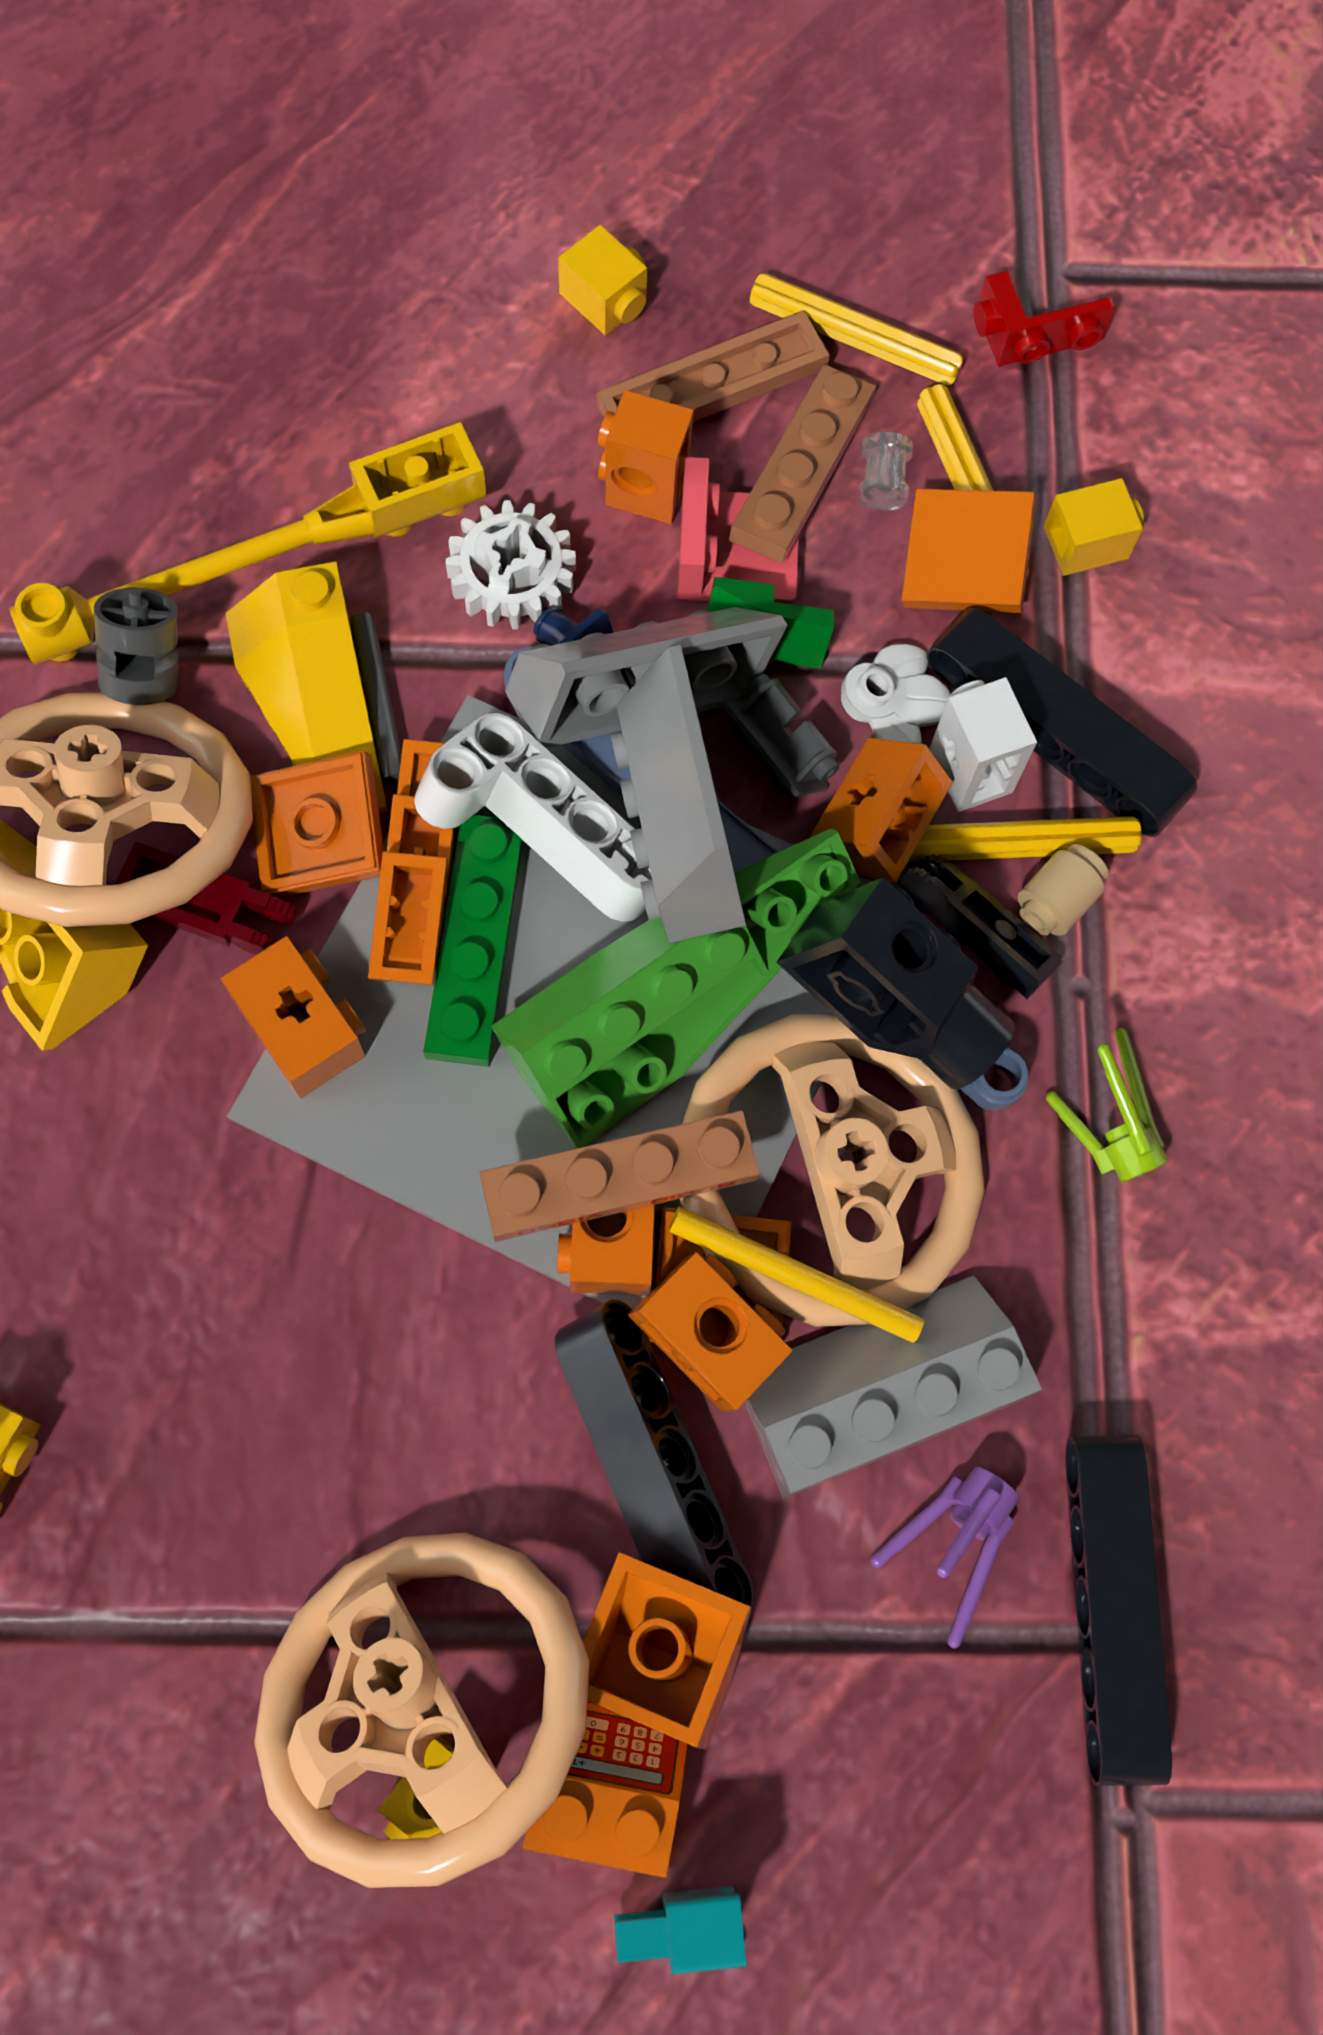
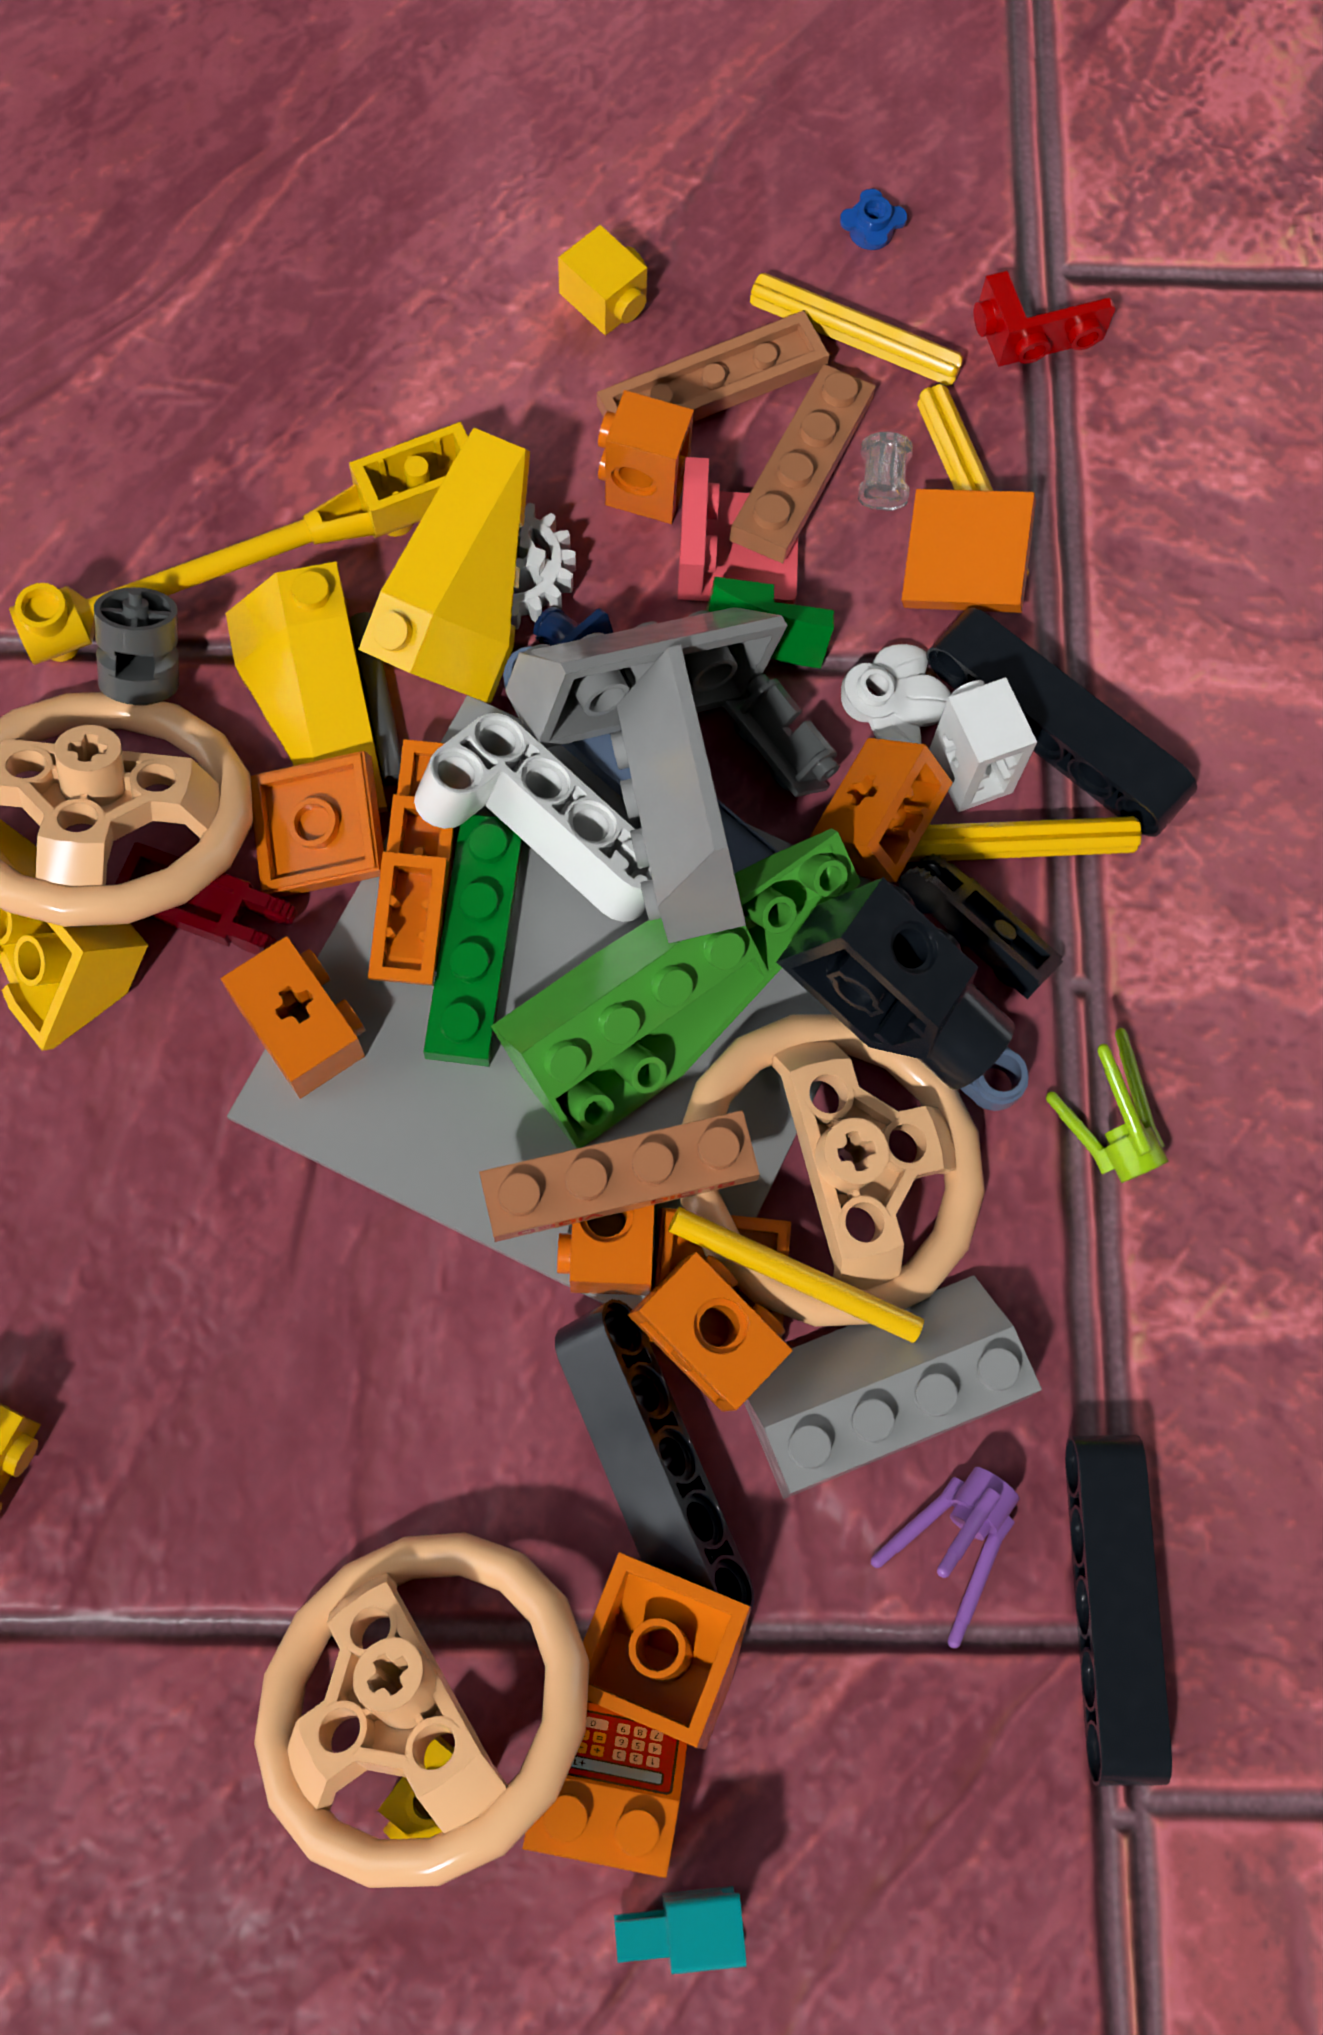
(455, 582): none -> yellow wedge
(870, 232): none -> blue plate
(1063, 890): tan brick -> none
(1093, 526): yellow brick -> none

